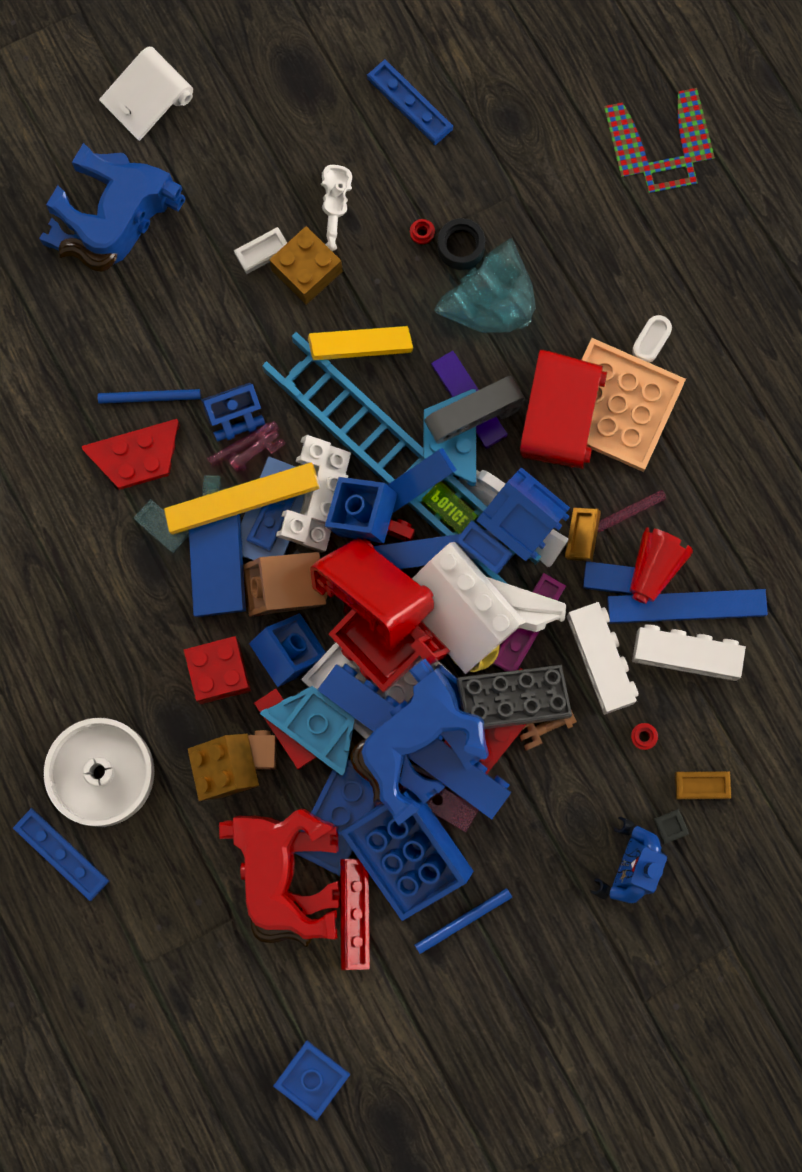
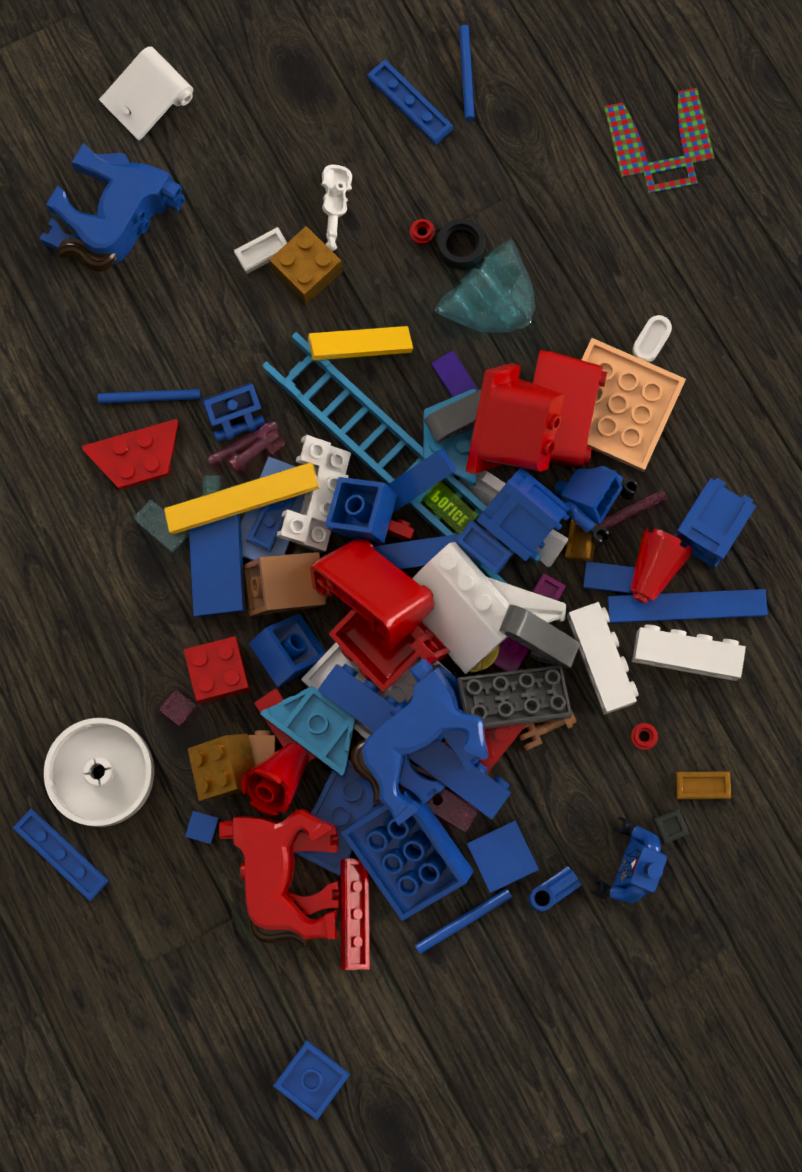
(178, 707): none -> clear pink tile
(202, 827): none -> blue tile
(275, 779): none -> red cone
(466, 72): none -> blue bar
(502, 856): none -> blue tile
(513, 422): none -> red windscreen
(543, 639): none -> dark grey beam
(555, 888): none -> blue piece
(591, 495): none -> blue torso
(714, 522): none -> blue container

